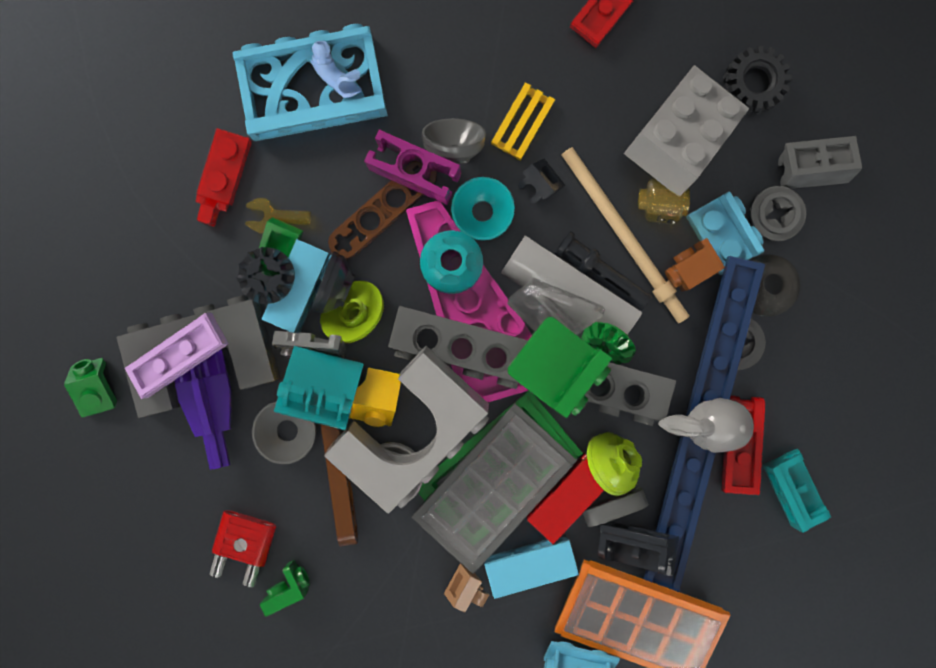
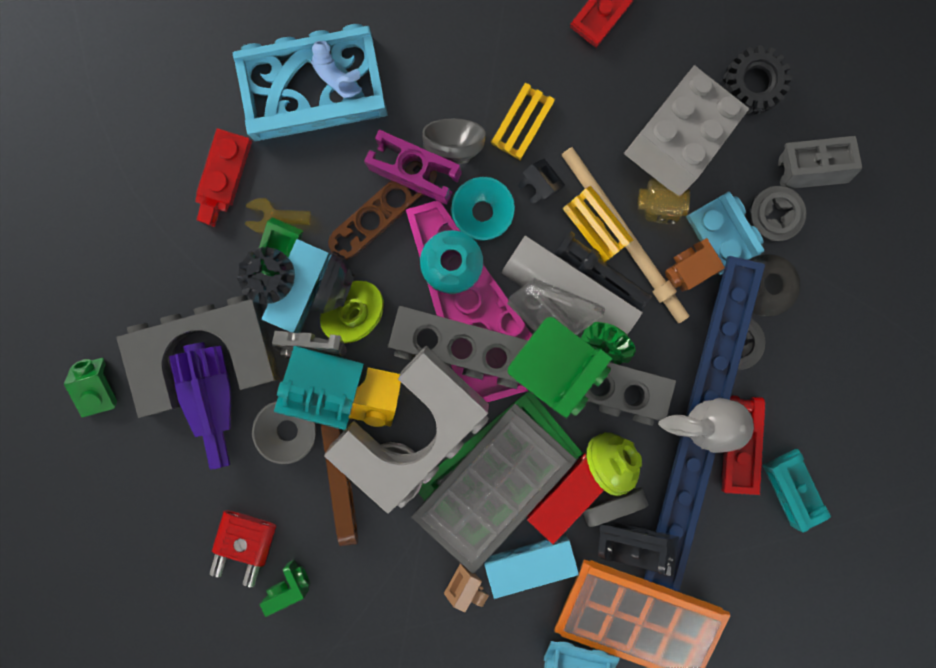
(176, 355): lavender tile -> none
(594, 236): none -> yellow tile

